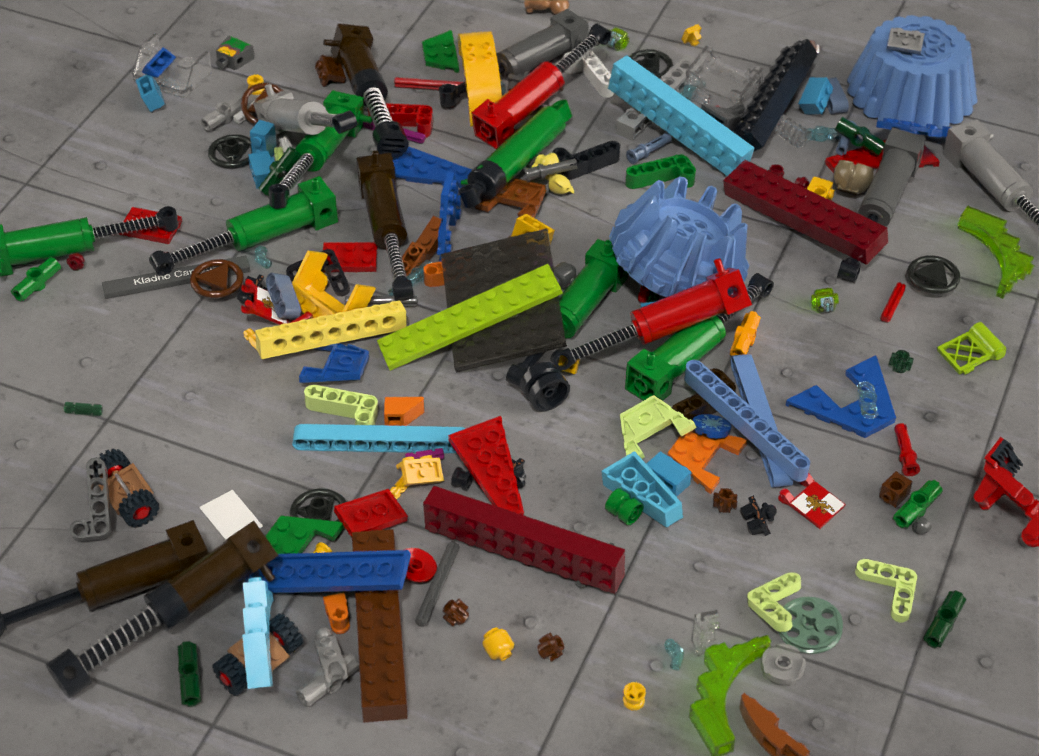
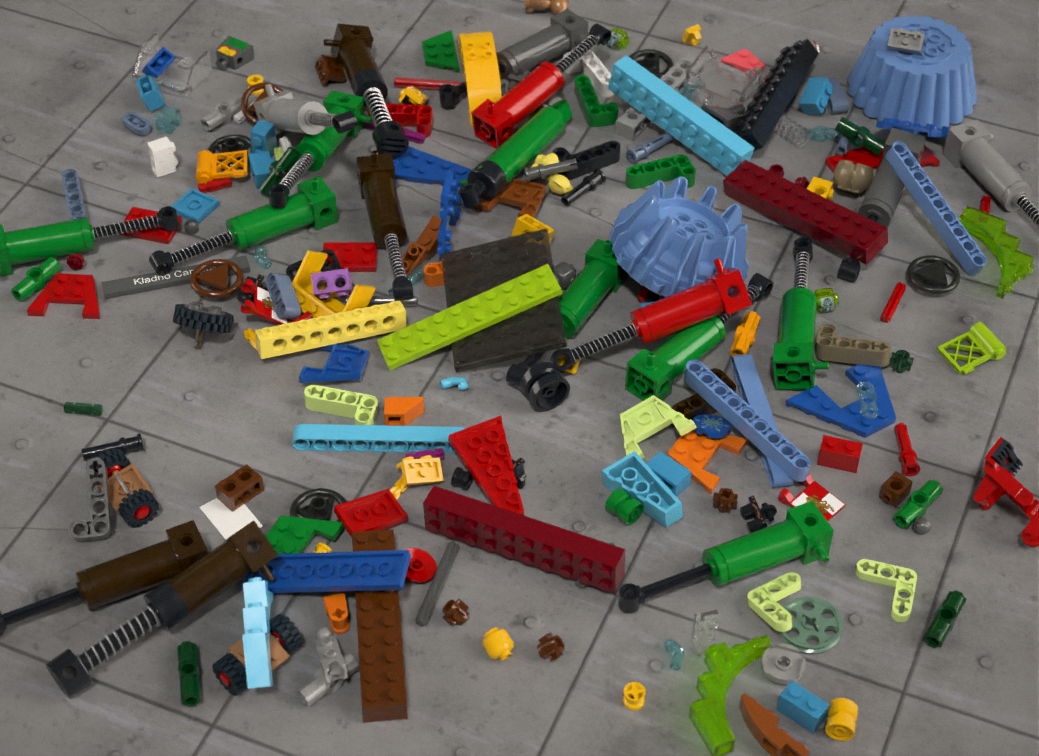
(68, 290): none -> red wing
(73, 194): none -> sand blue beam
(124, 444): none -> black pin
(136, 123): none -> sand blue plate
(162, 156): none -> white brick
(168, 119): none -> clear light blue brick
(191, 227): none -> dark grey hinge
(195, 205): none -> dark azure tile
(203, 319): none -> black wheel
(208, 165): none -> light orange piece
(215, 185): none -> red axle
(239, 487): none -> reddish brown brick
(332, 279): none -> medium lavender brick
(413, 95): none -> yellow bracket
(454, 381): none -> medium azure arm
(588, 184): none -> black pin
(595, 113): none -> green beam
(743, 60): none -> coral wing
(794, 353): none -> green piece
(801, 536): none -> green piece
(802, 707): none -> dark azure brick
(839, 454): none -> red brick
(841, 719): none -> yellow wheel
(850, 350): none -> dark tan beam
(936, 208): none -> medium blue beam
(985, 204): none -> red axle

